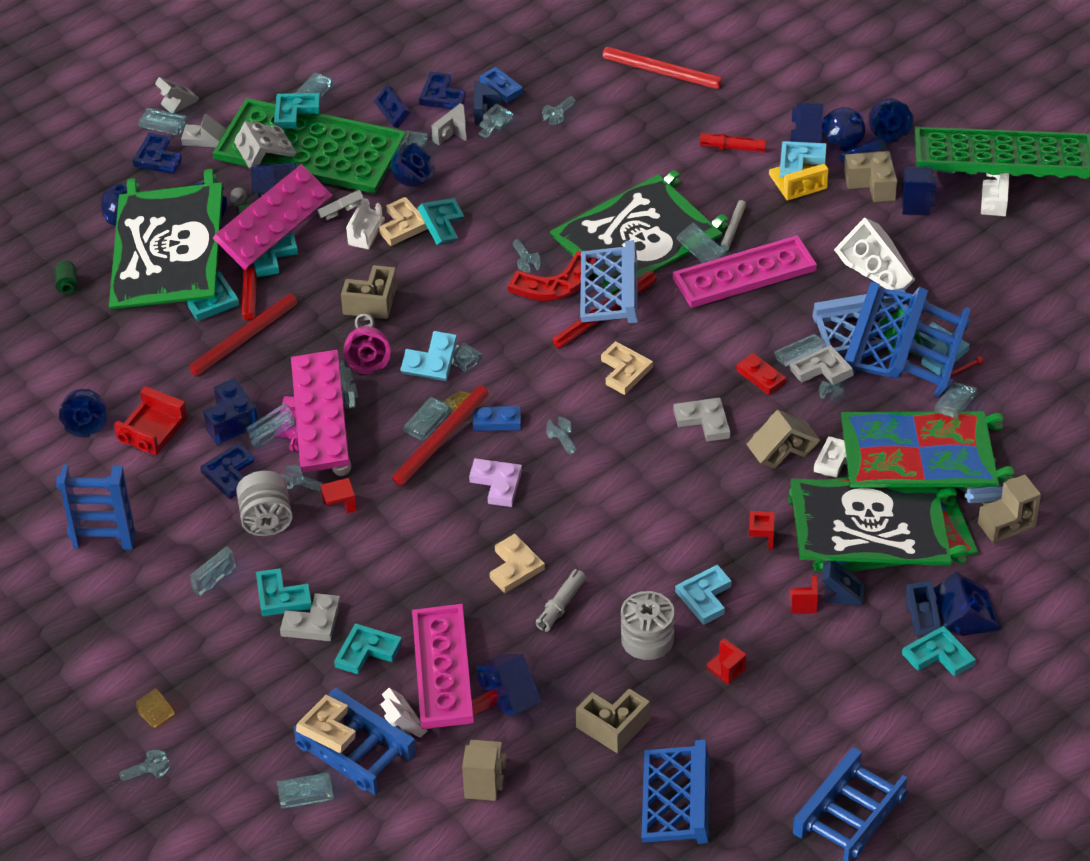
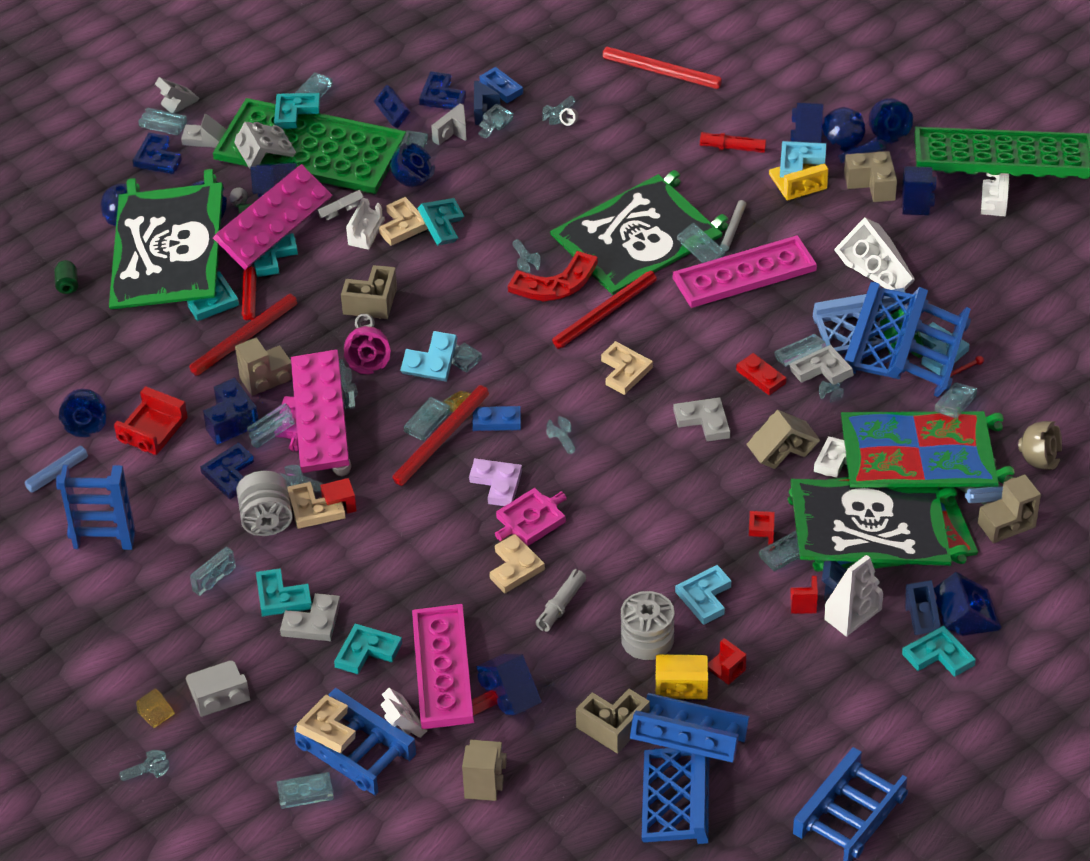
(50, 472): none -> medium blue axle
(218, 688): none -> light grey bracket
(262, 368): none -> dark tan brick
(312, 511): none -> tan plate
(531, 516): none -> dark pink plate
(568, 121): none -> light grey hinge
(628, 278): medium blue fence -> none
(682, 676): none -> yellow bracket
(690, 727): none -> blue fence
(781, 552): none -> clear light blue plate
(854, 598): none -> white wedge
(1041, 445): none -> dark tan cylinder

